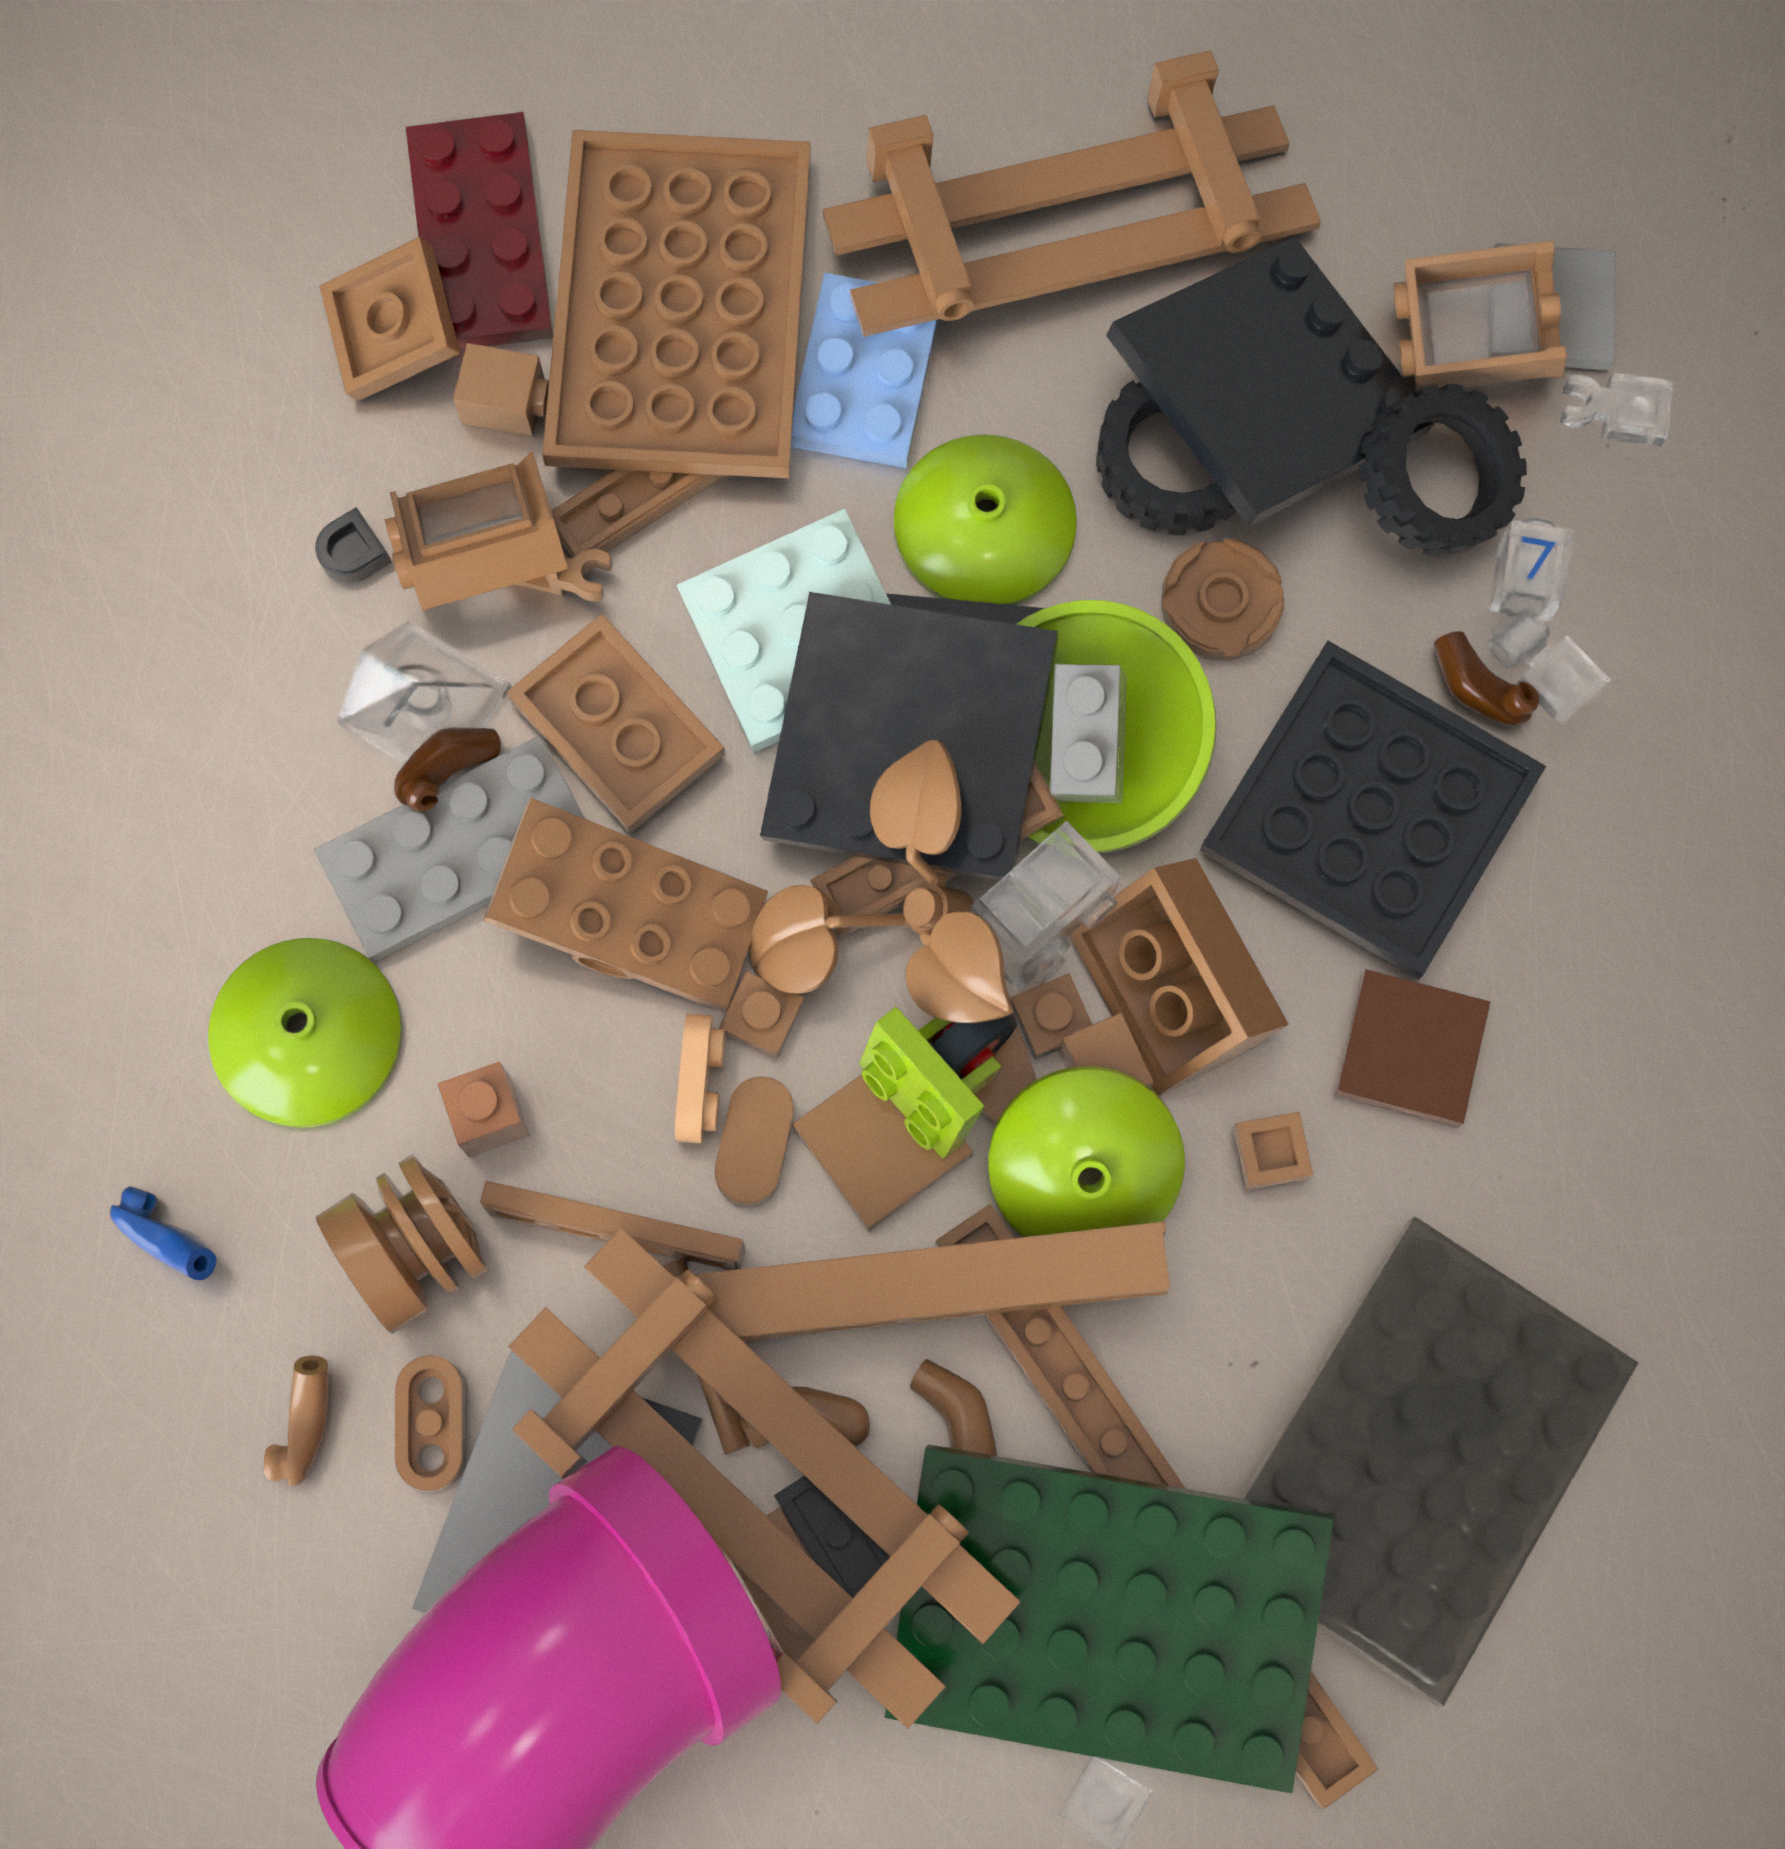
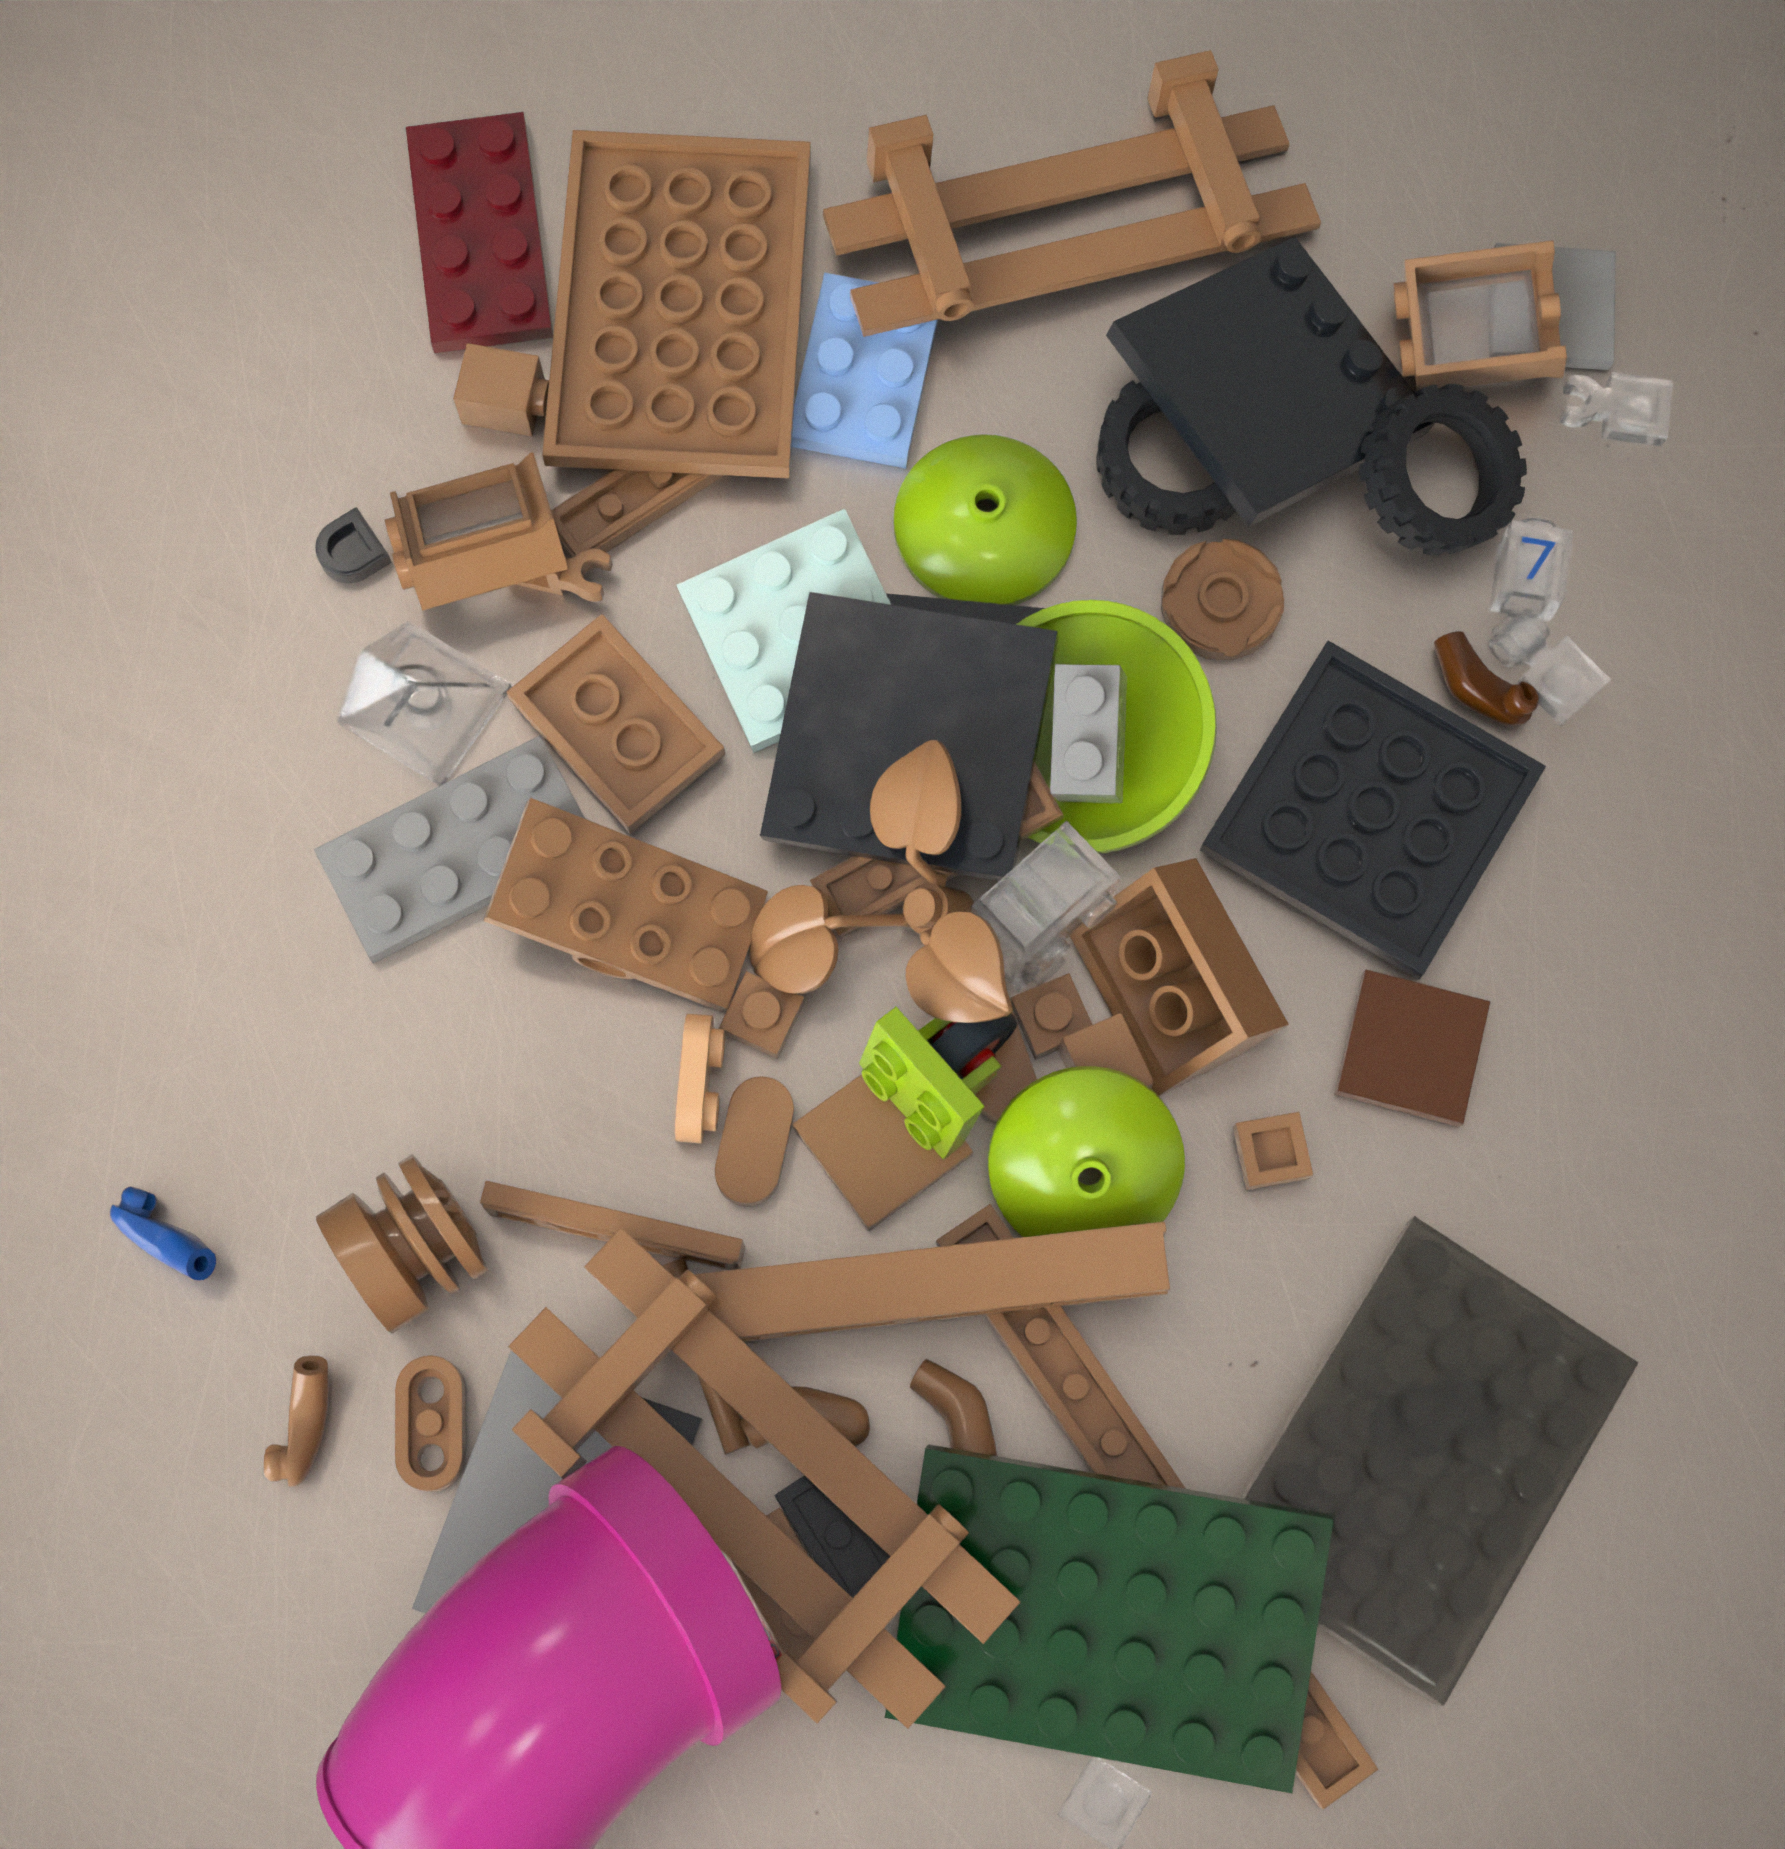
(327, 1066): lime dish -> none
(389, 319): medium nougat plate -> none
(440, 758): reddish brown arm -> none
(483, 1109): nougat brick -> none

